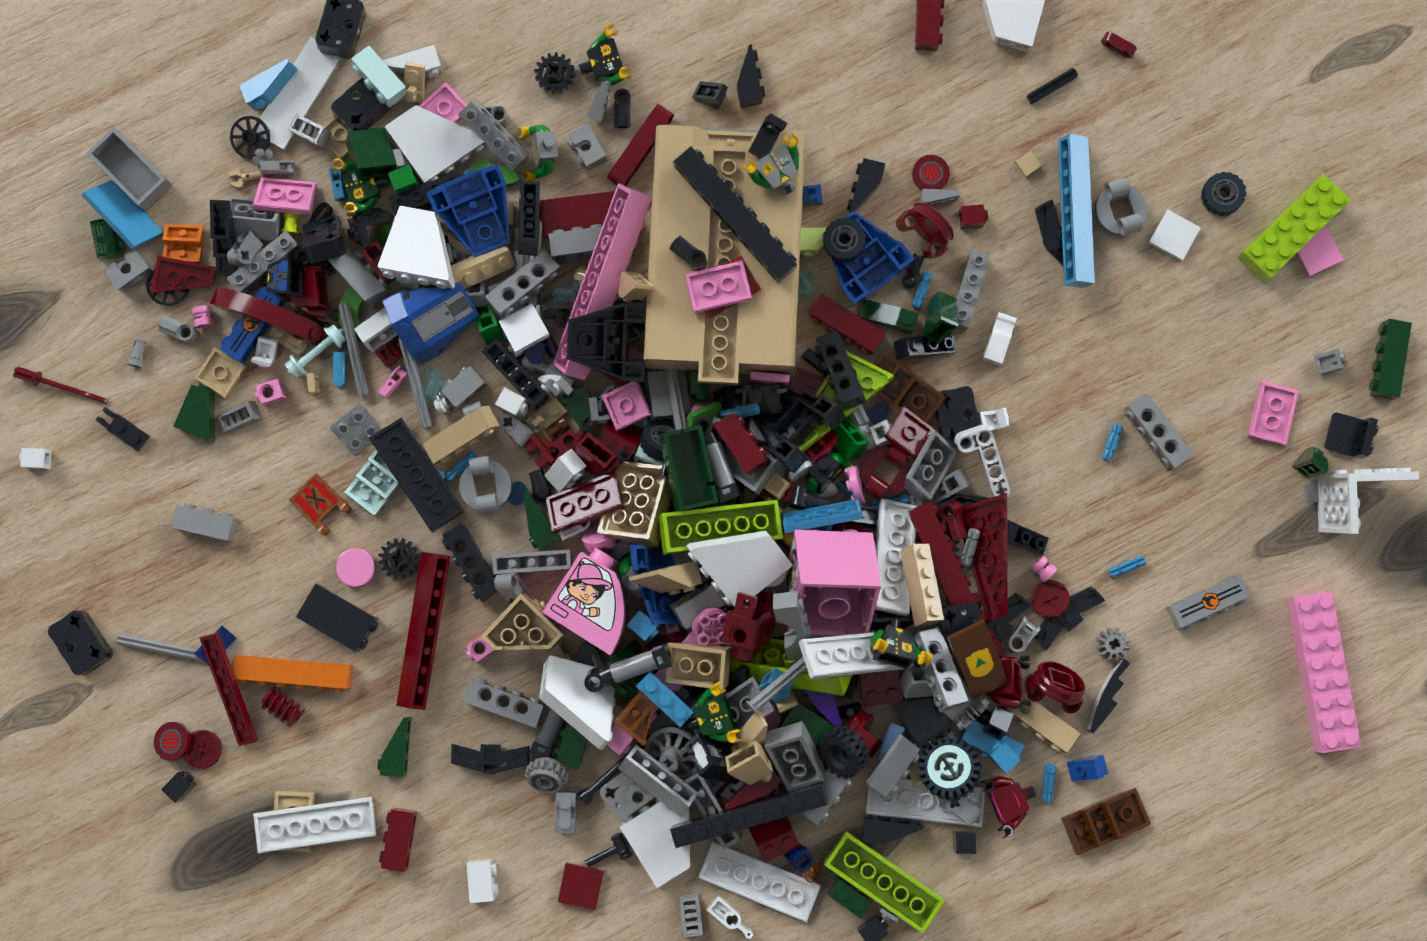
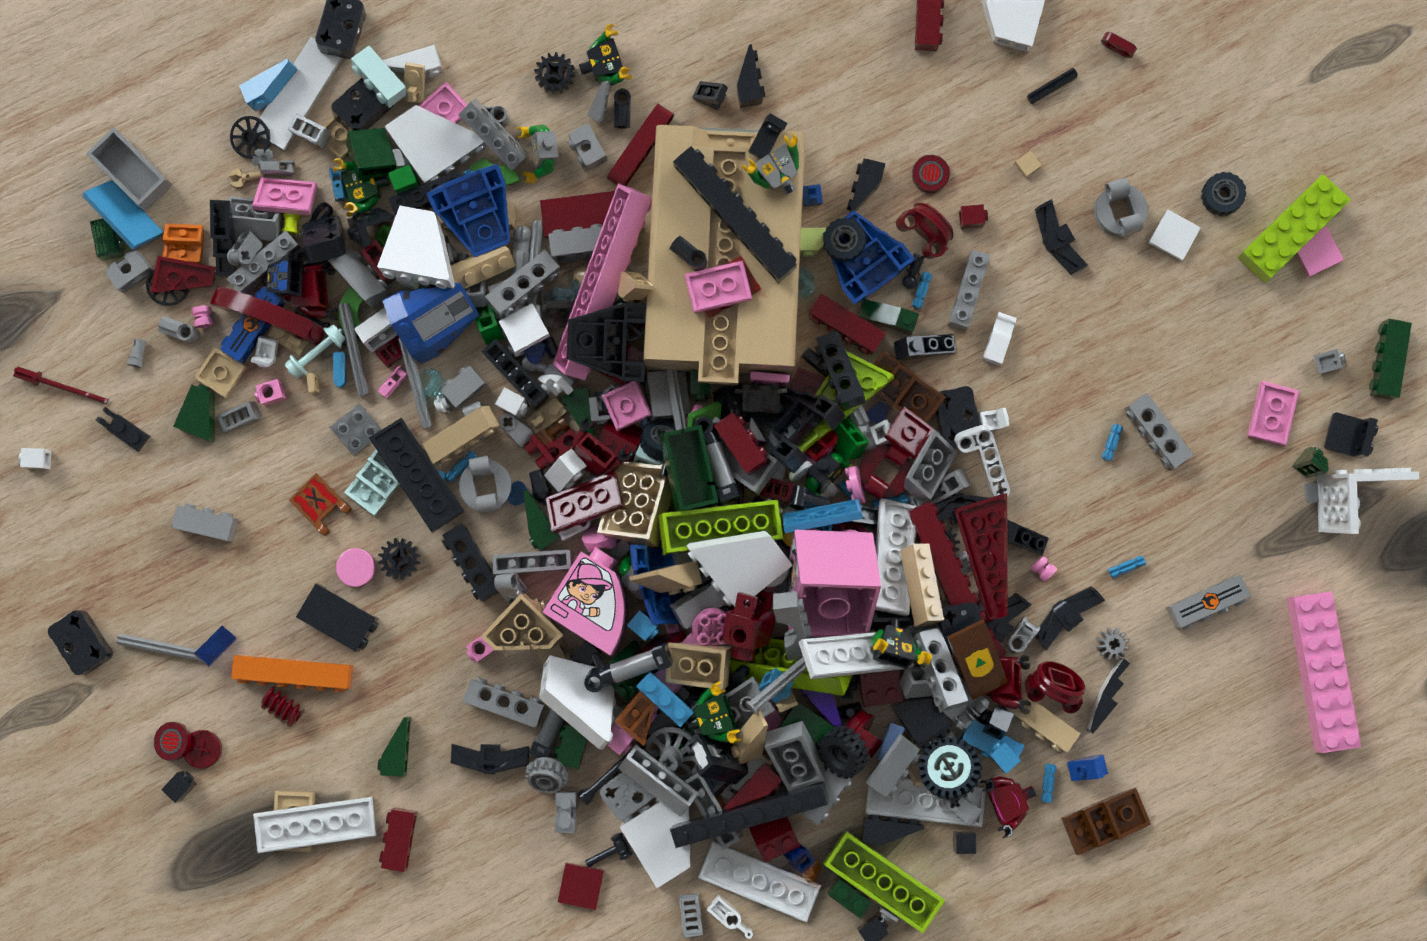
(228, 689): dark red tile -> none
(423, 631): dark red brick -> none
(481, 880): white brick -> none
(528, 218): black brick -> none
(744, 411): dark azure axle -> none
(750, 764): tan torso -> none
(777, 486): tan tile -> none
(937, 196): light grey slope -> none
(940, 317): dark green slope -> none
(954, 523): dark red piece -> none
(970, 546): light grey axle -> none
(1050, 599): dark red tile -> none
(1076, 211): brick -> none

